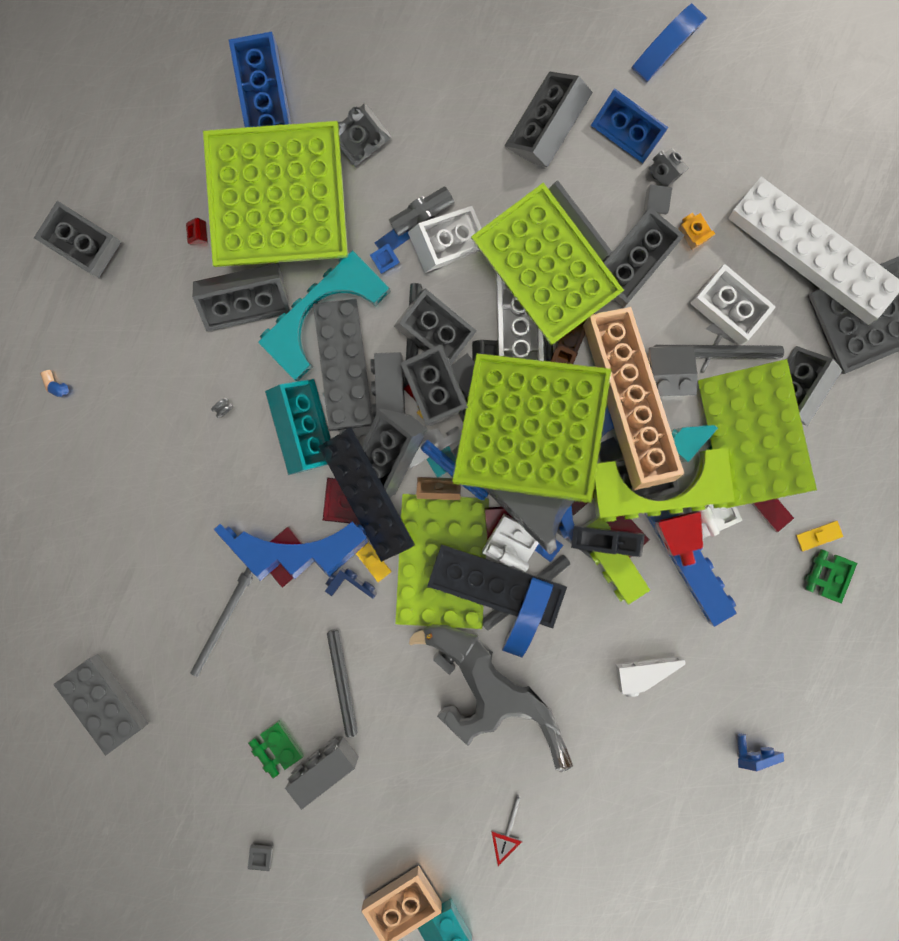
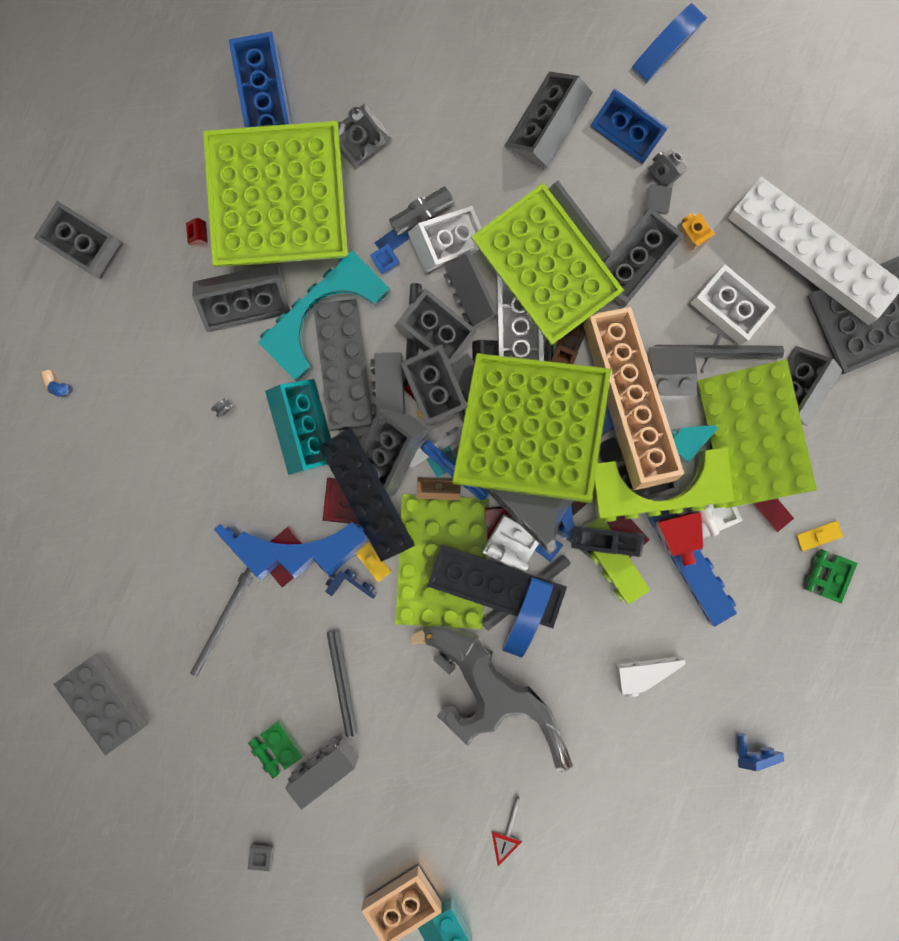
(470, 291): none -> dark grey slope

